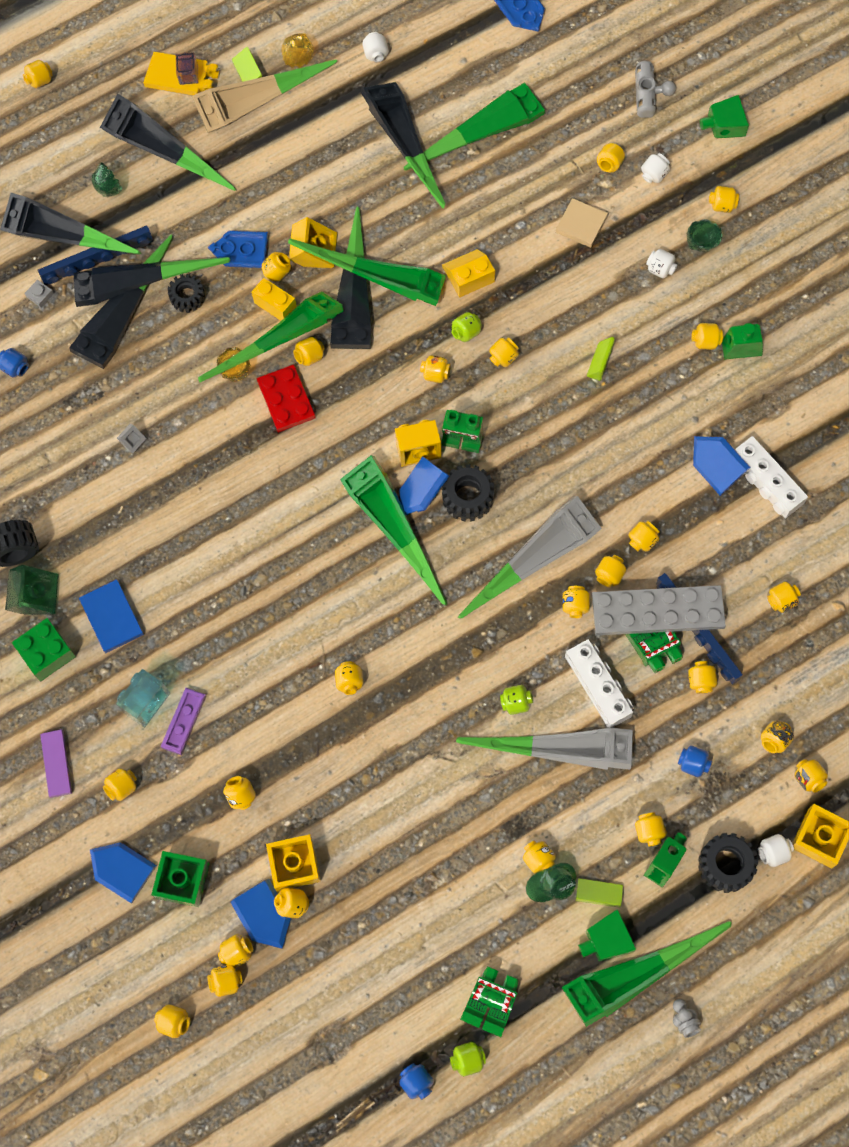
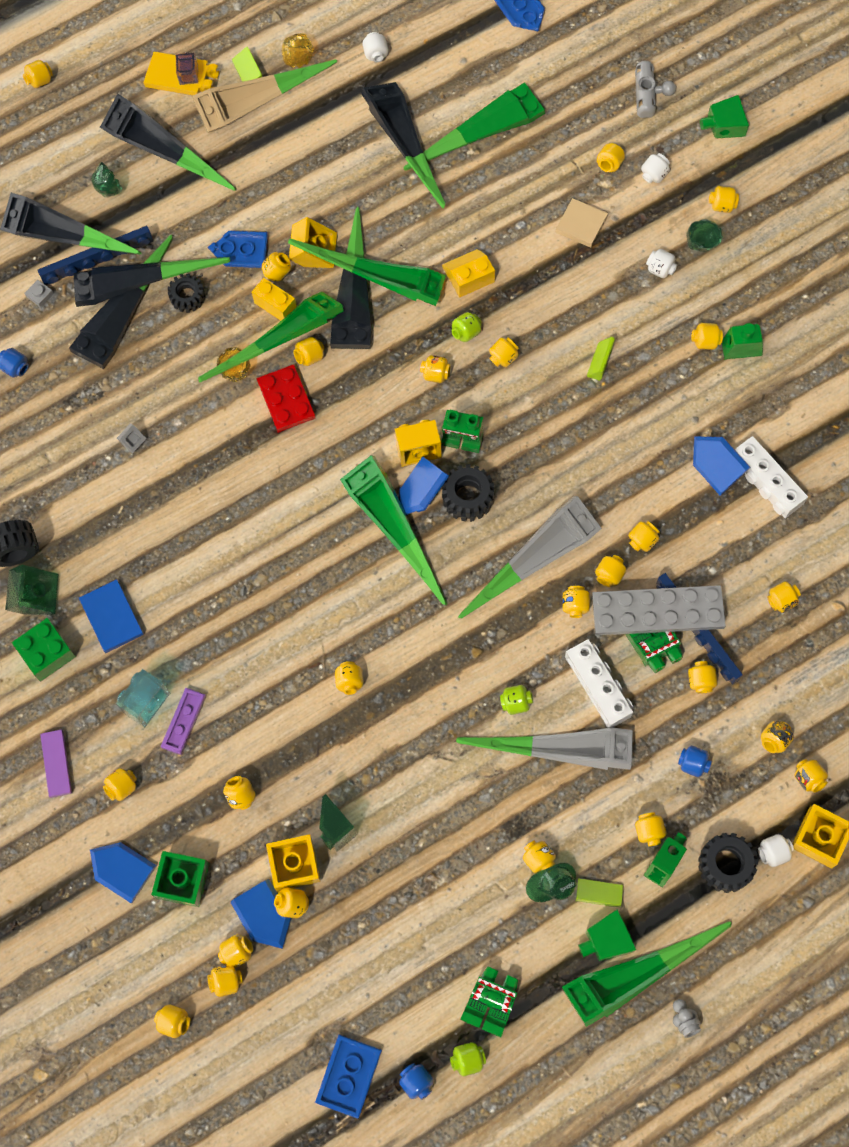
(334, 826): none -> clear green slope
(348, 1076): none -> blue tile

